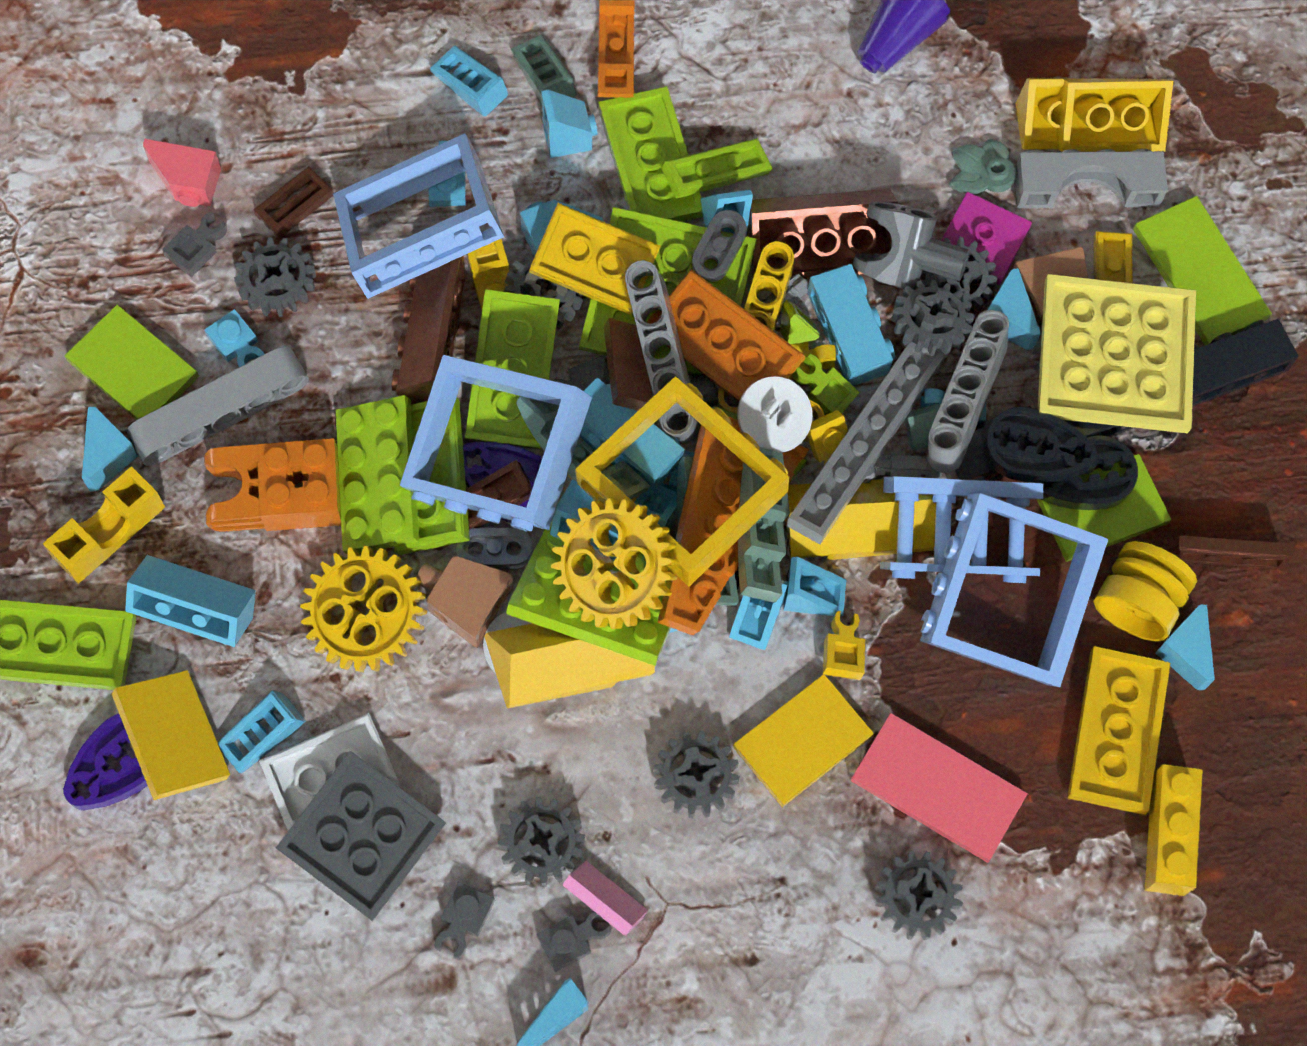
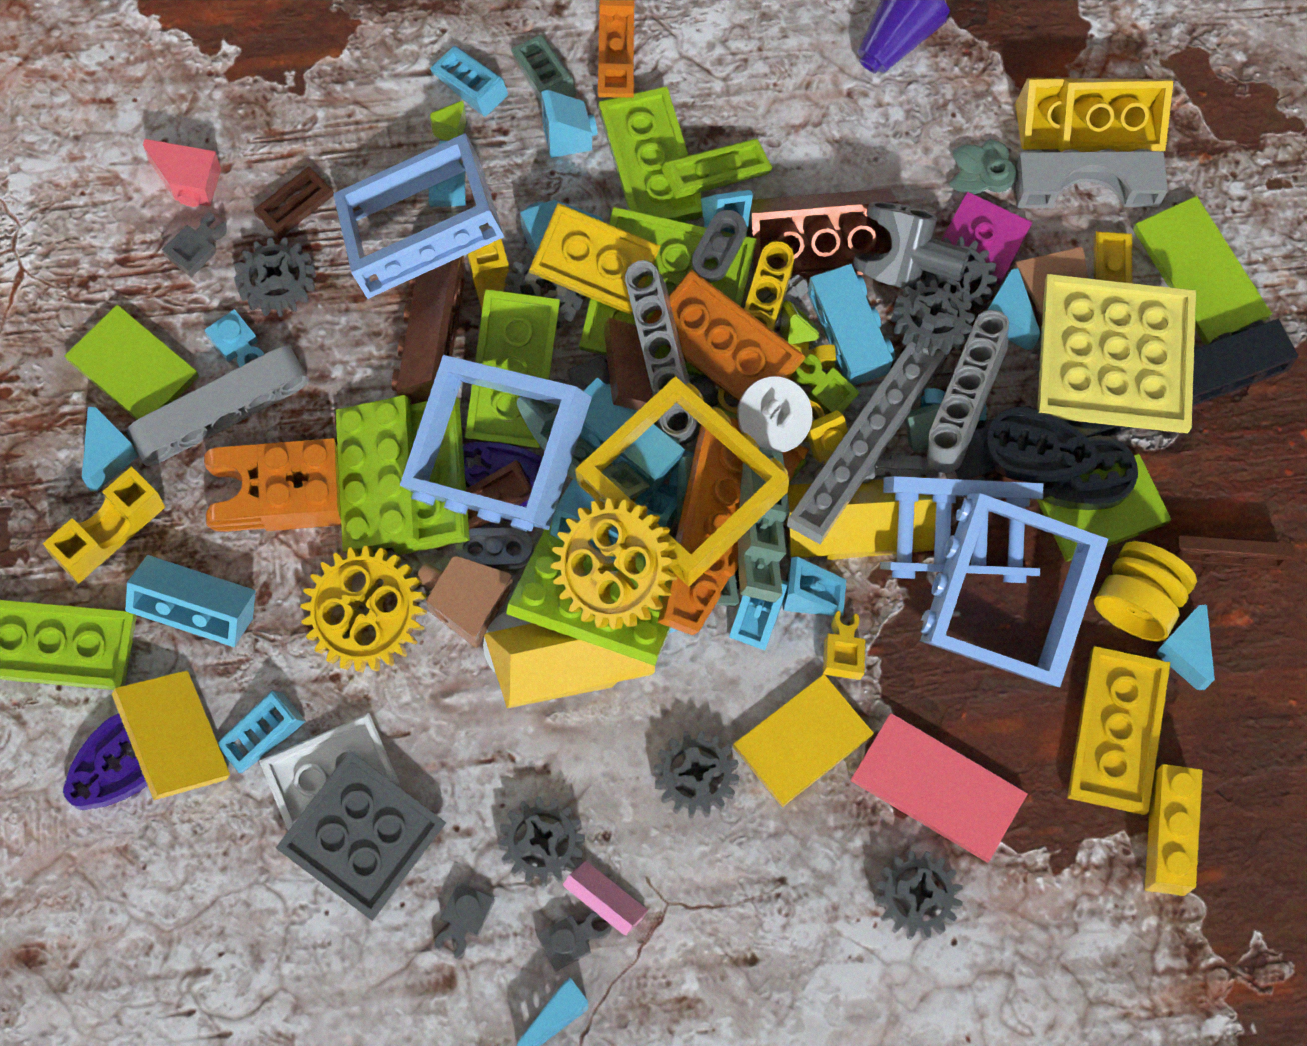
(449, 121): none -> lime slope

